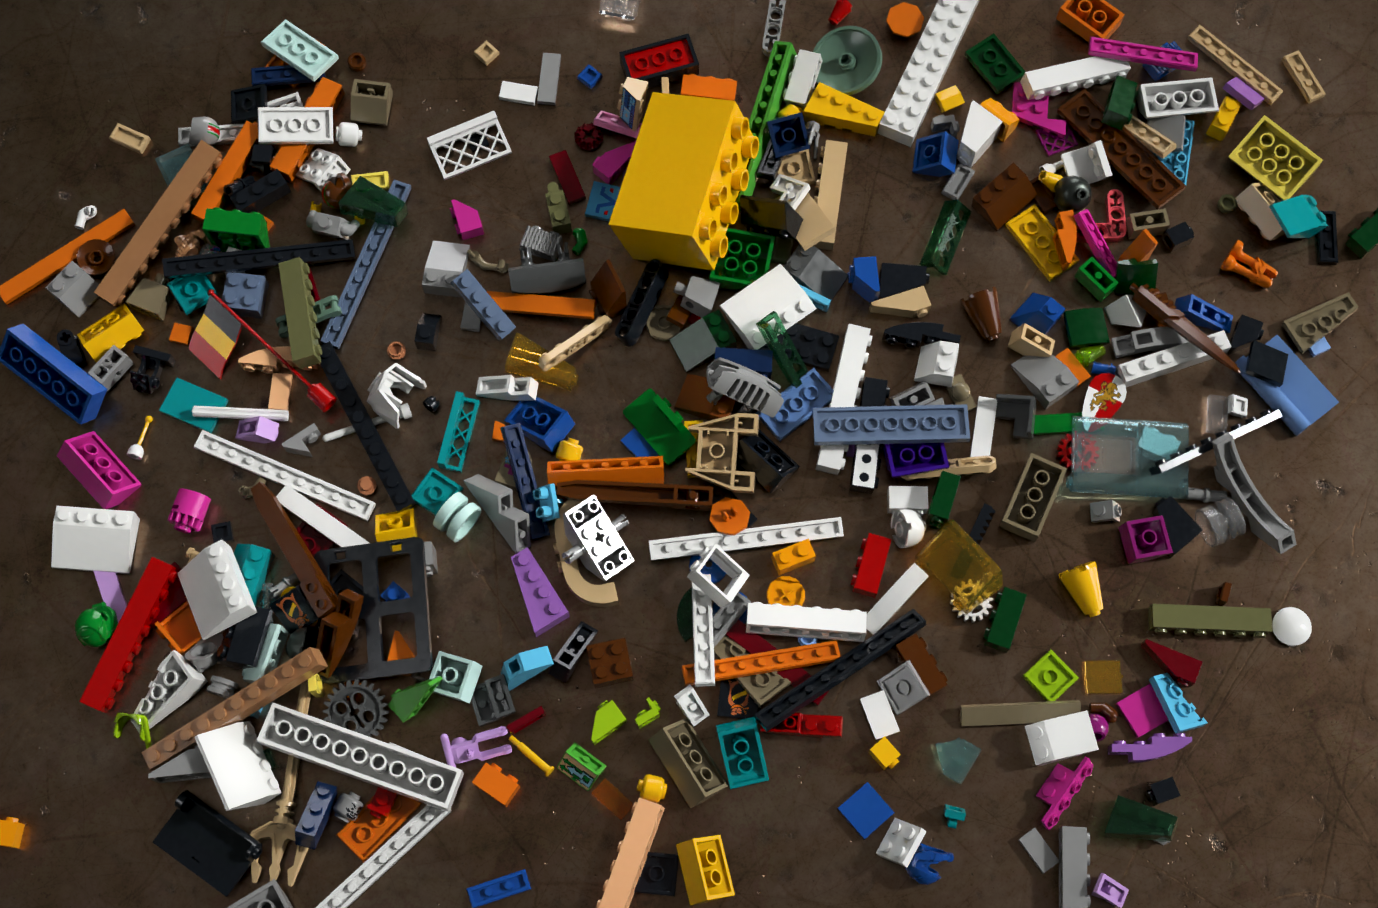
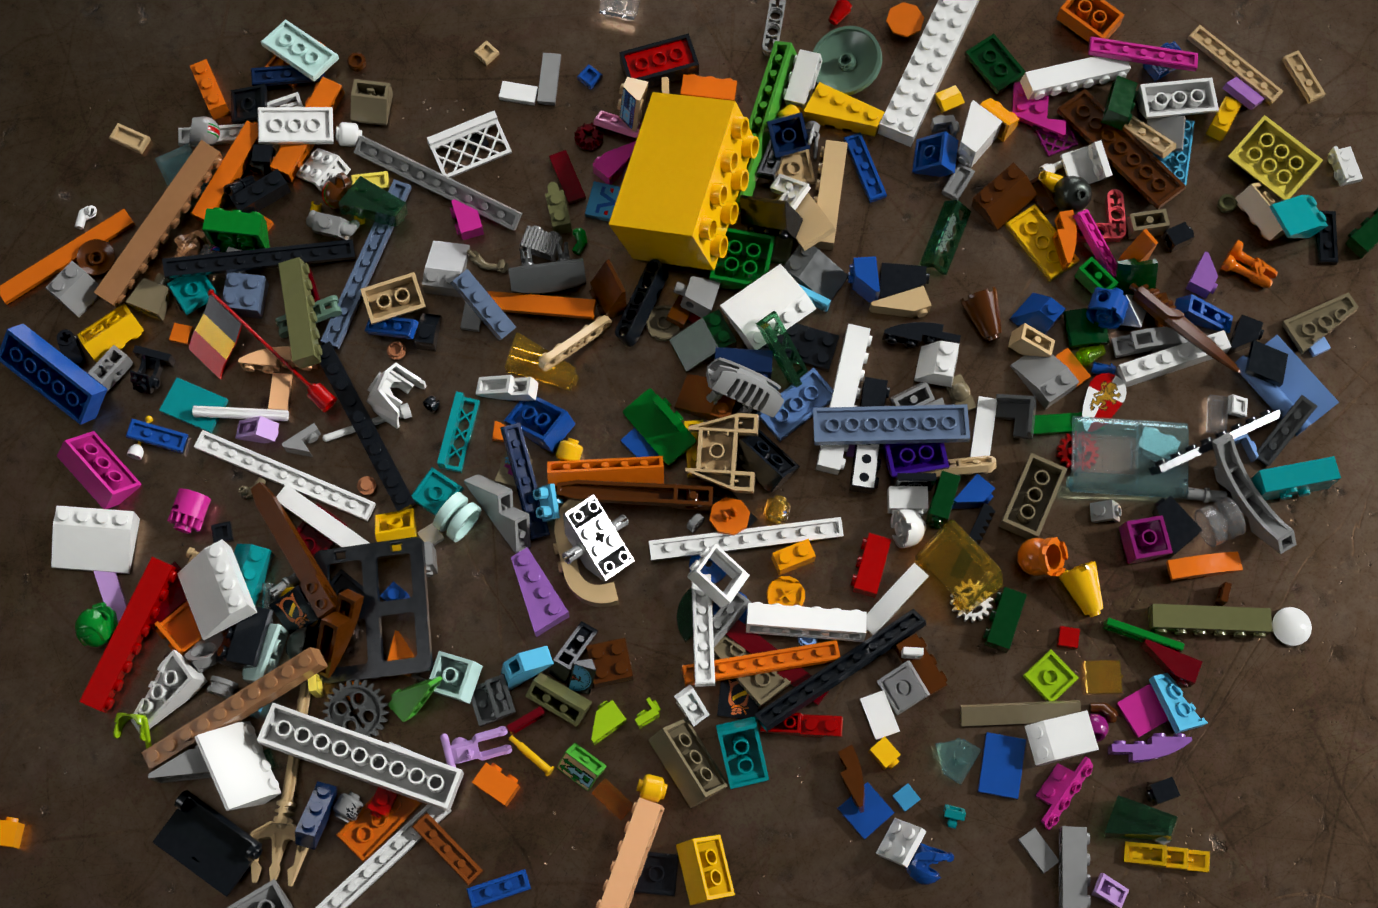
(157, 436): none -> blue tile
(210, 89): none -> orange brick
(393, 298): none -> tan slope
(393, 327): none -> blue tile
(431, 534): none -> white tile
(437, 182): none -> light grey plate
(447, 848): none -> dark orange tile
(558, 699): none -> olive brick
(582, 676): none -> slope
(695, 522): none -> light grey tile
(777, 509): none -> clear yellow head
(852, 776): none -> reddish brown slope
(865, 167): none -> blue tile
(906, 797): none -> dark azure tile
(912, 652): none -> white tile
(915, 479): none -> black tile
(974, 494): none -> blue slope
(1001, 765): none -> blue tile
(1043, 556): none -> orange tile
(1068, 637): none -> red tile
(1107, 307): none -> blue brick
(1141, 634): none -> green tile
(1167, 857): none -> yellow slope
(1204, 277): none -> medium lavender slope
(1204, 565): none -> orange slope
(1248, 445): none -> light blue bracket
(1285, 430): none -> dark grey tile
(1296, 478): none -> teal brick
(1344, 166): none -> white bracket

